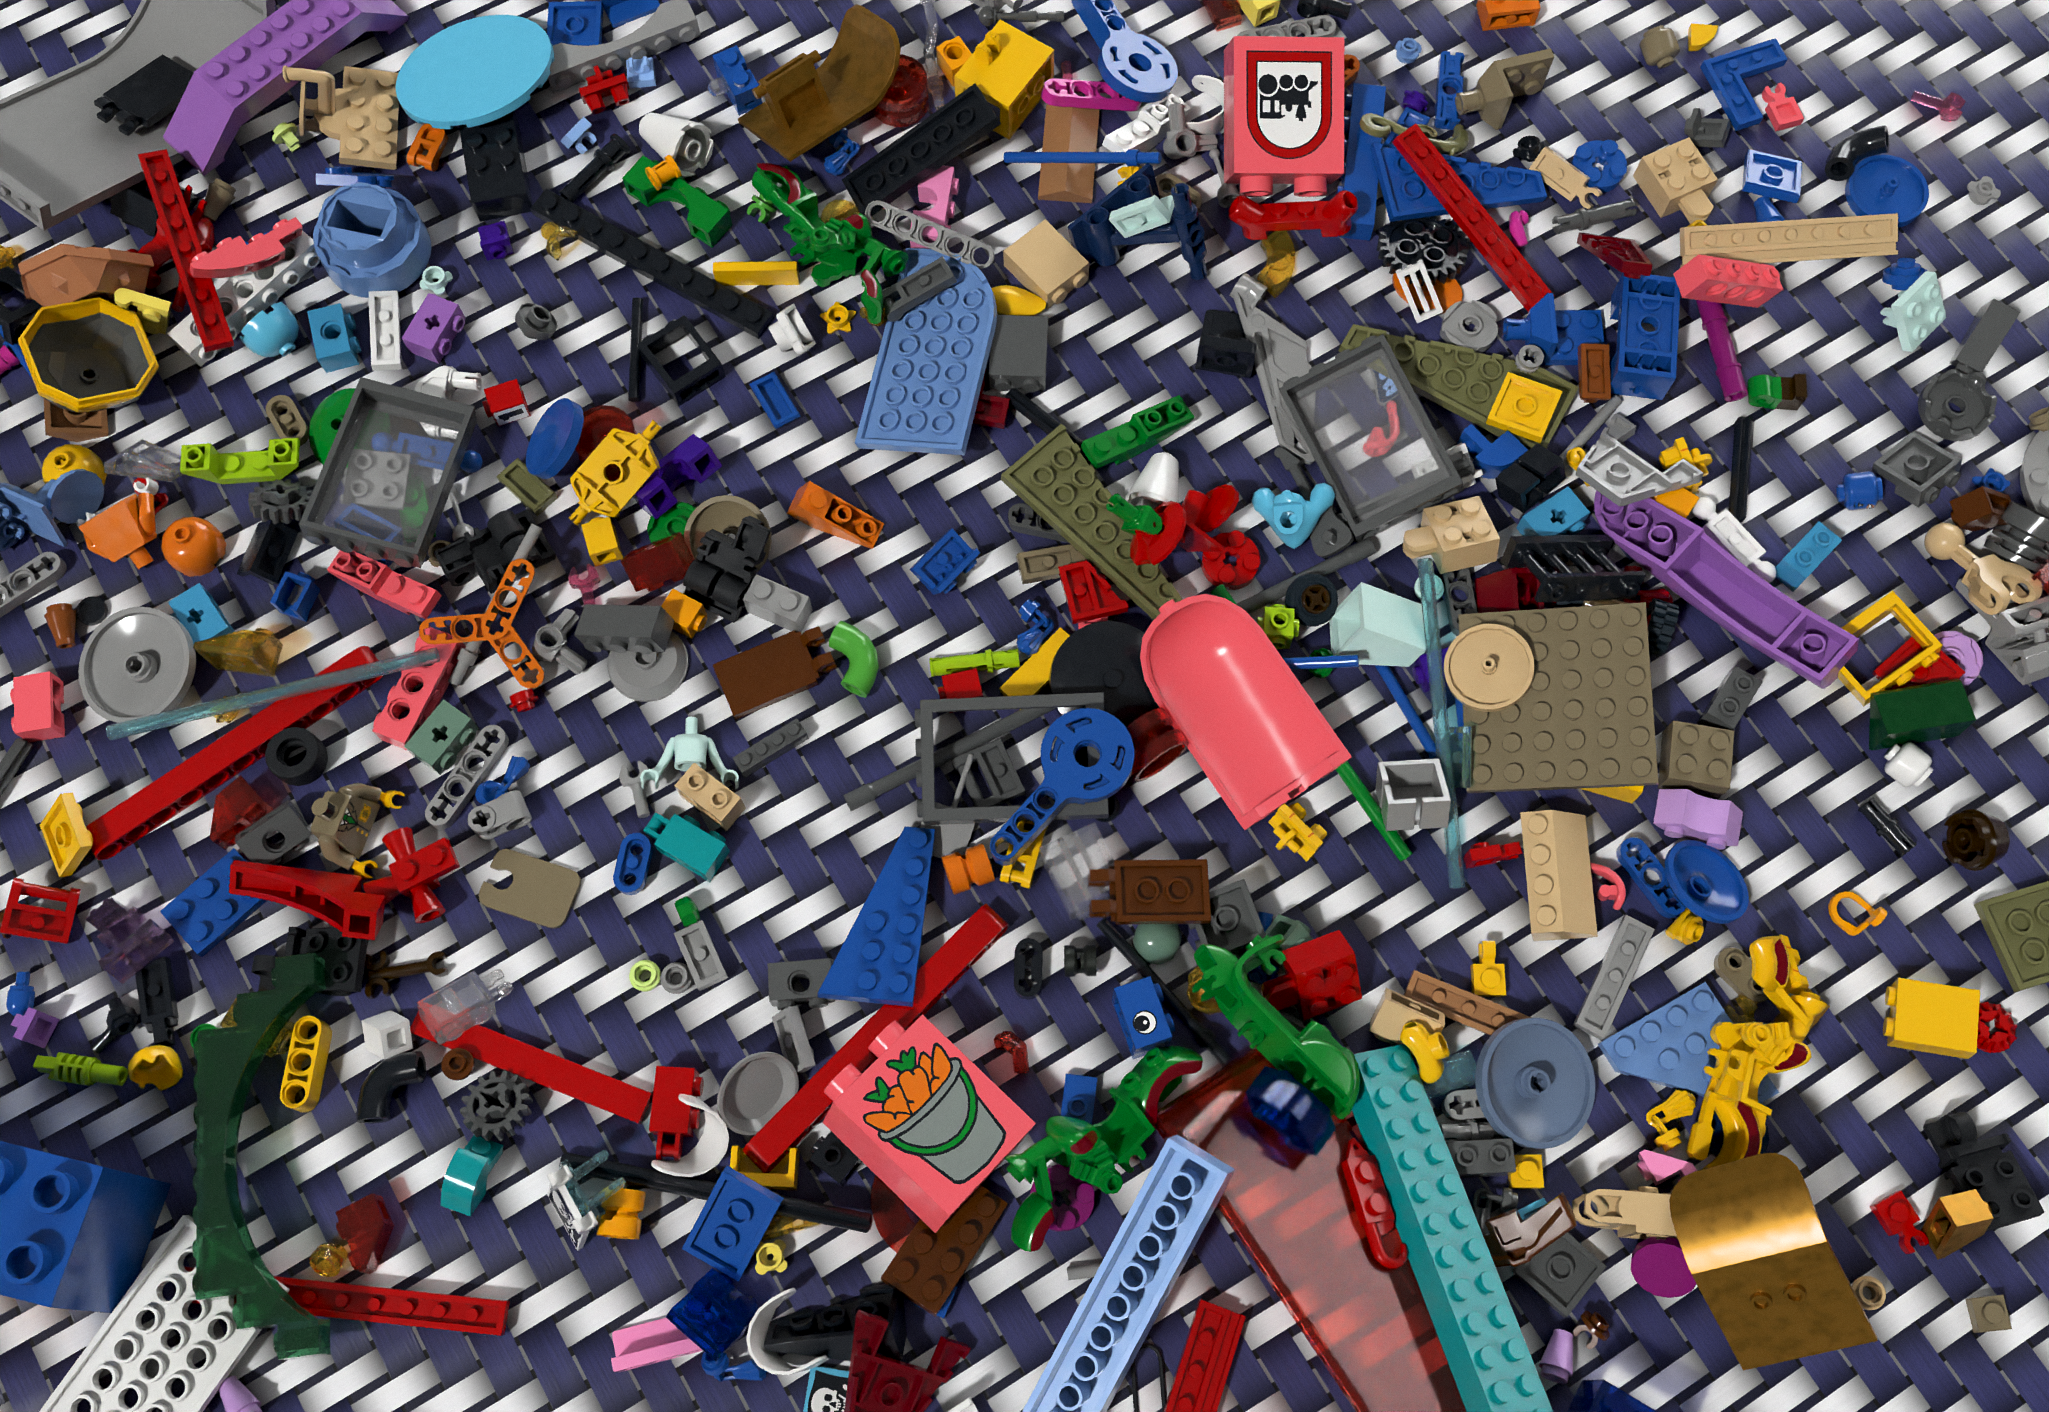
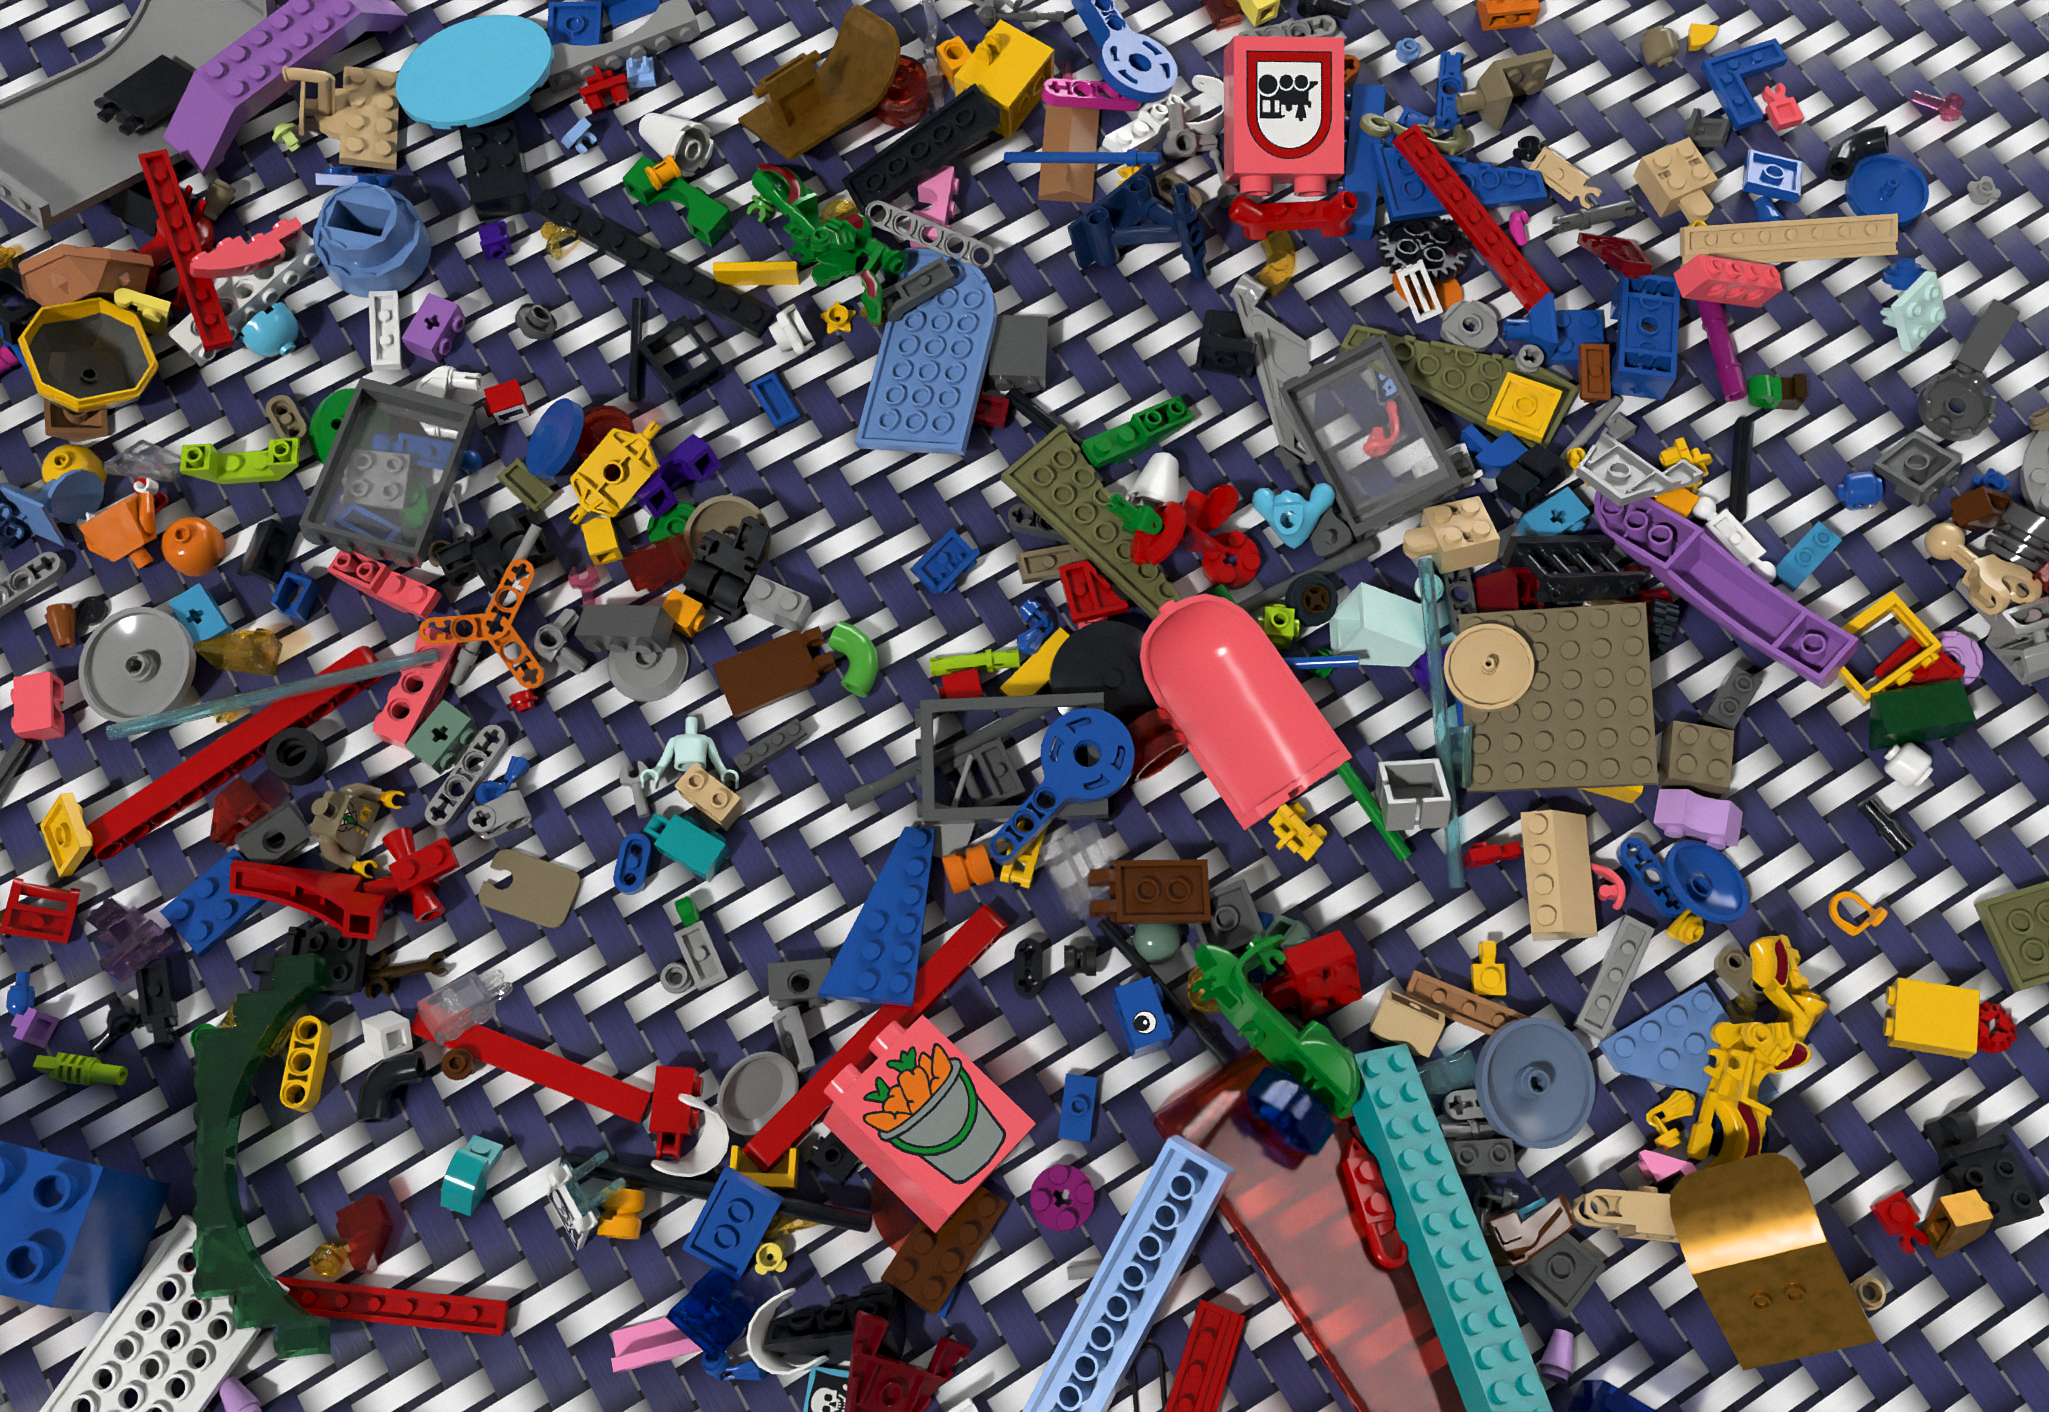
(155, 1066): yellow hair -> none
(279, 501): dark grey gear -> none
(325, 326): dark azure brick -> none
(429, 139): orange plate -> none
(435, 273): light aqua plate -> none
(494, 1119): dark grey gear -> none
(603, 161): black pin -> none
(636, 972): yellowish green plate -> none
(734, 80): blue piece -> none
(834, 516): orange slope -> none
(837, 162): blue piece -> none
(1016, 1047): clear red arm -> none
(1017, 301): yellow arm -> none
(1046, 264): tan brick -> none
(1097, 1147): green piece -> none
(1142, 215): light aqua panel -> none
(1408, 710): blue bar -> none
(1415, 101): dark purple plate -> none
(1427, 1049): yellow piece -> none
(1528, 1172): yellow plate -> none
(1595, 1325): reddish brown plate -> none
(1609, 156): blue plate -> none
(1661, 1267): magenta tile -> none
(1975, 839): dark brown cone -> none
(1988, 1313): dark tan plate -> none

